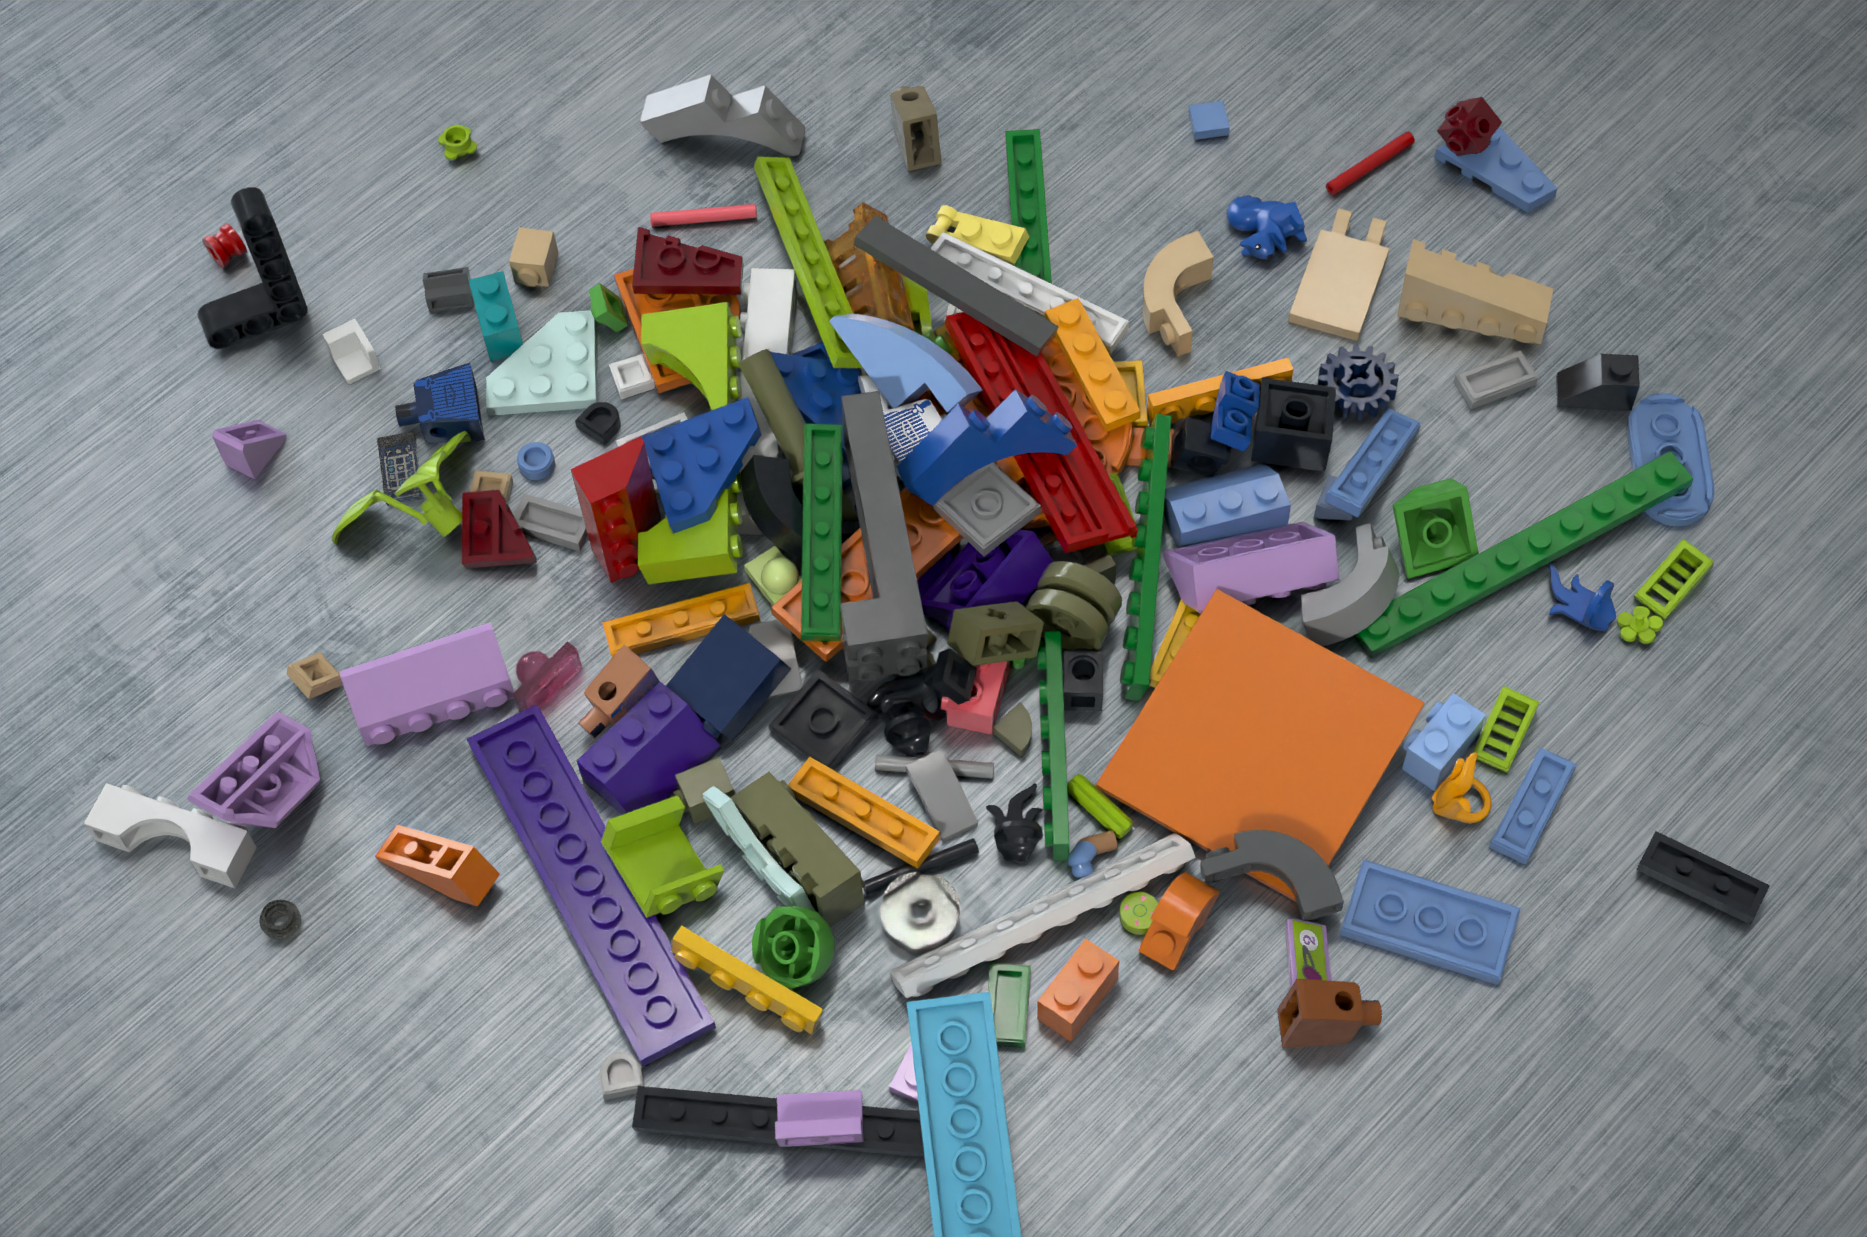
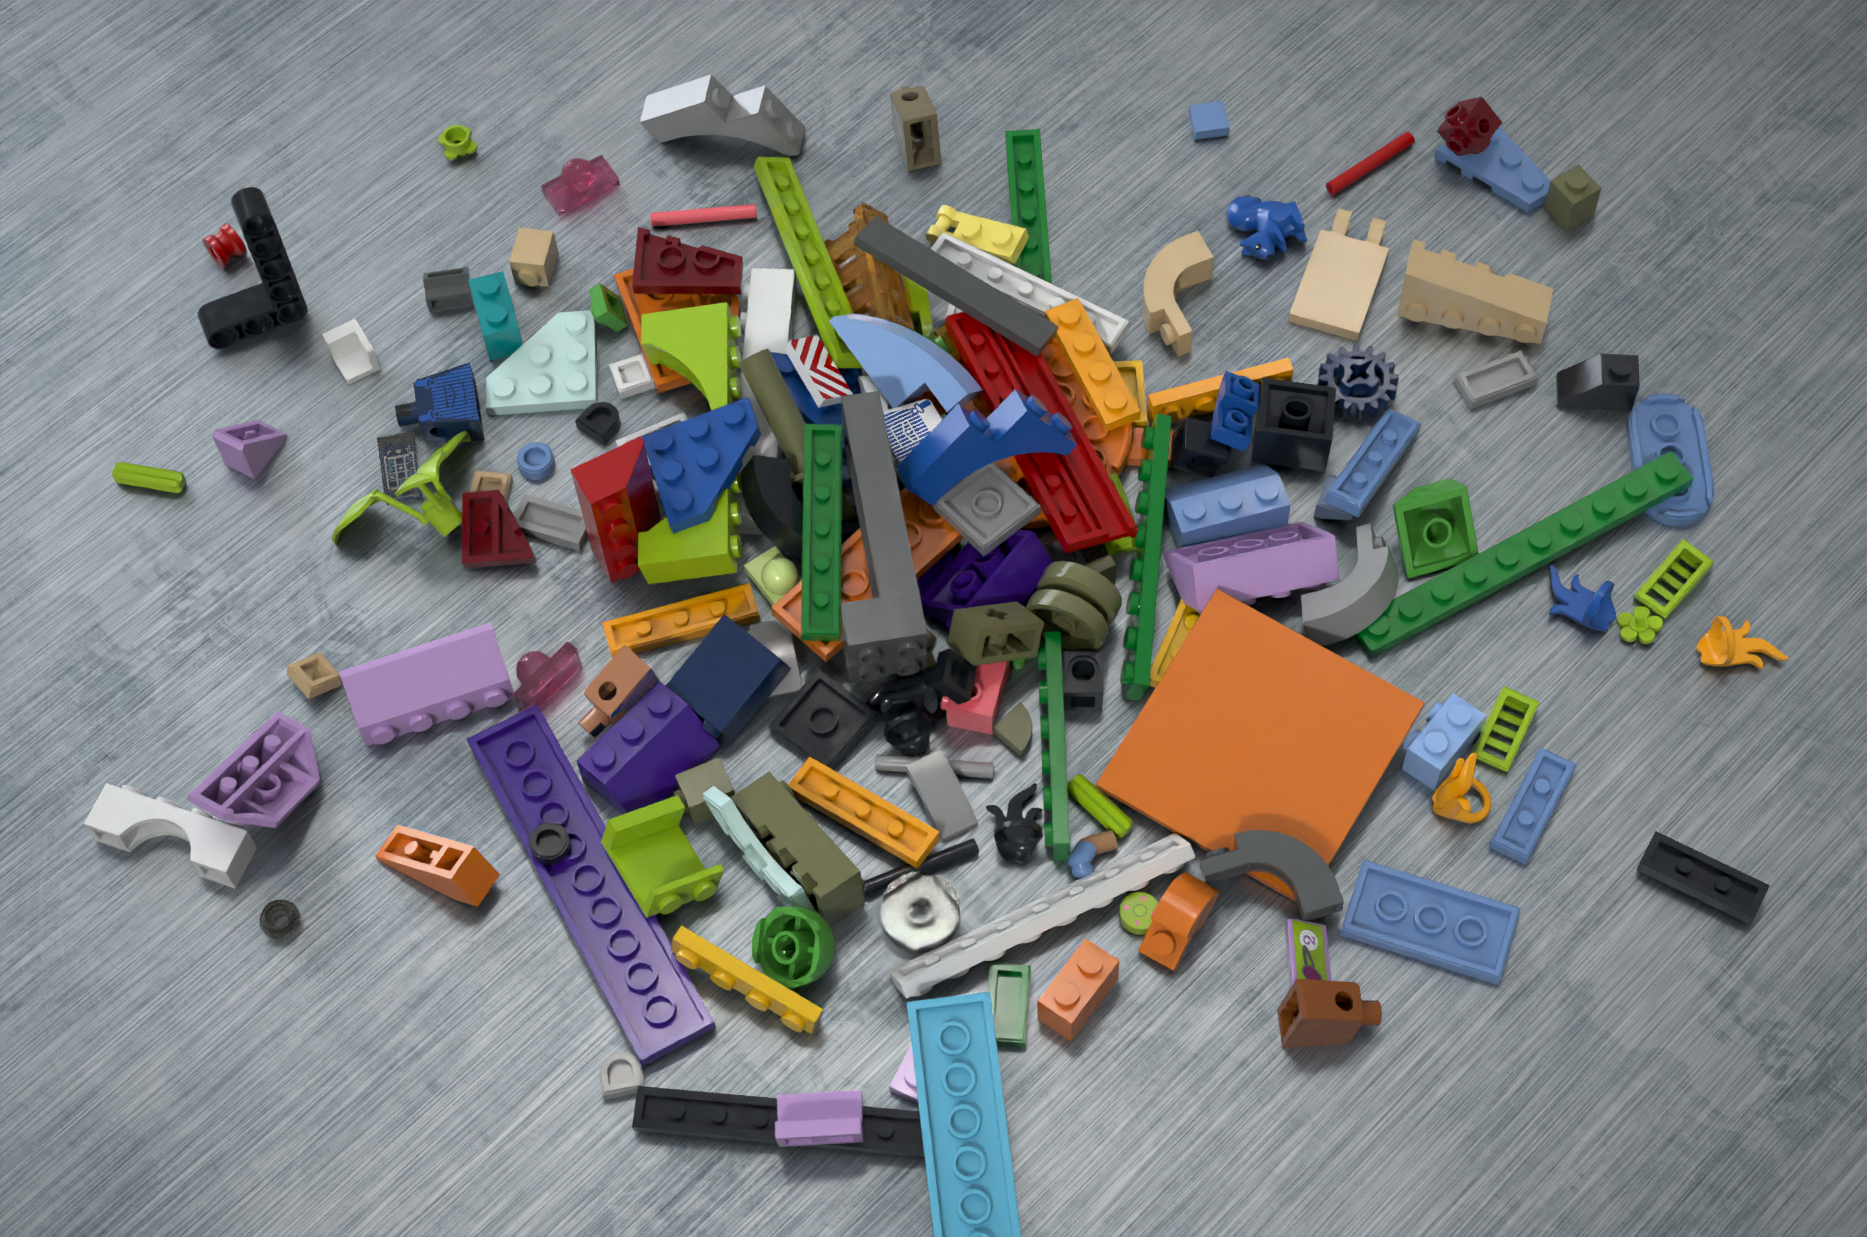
(149, 477): none -> lime axle
(549, 843): none -> black tile
(579, 183): none -> clear pink tile
(817, 370): none -> white tile
(1572, 197): none -> olive brick
(1732, 648): none -> light orange piece

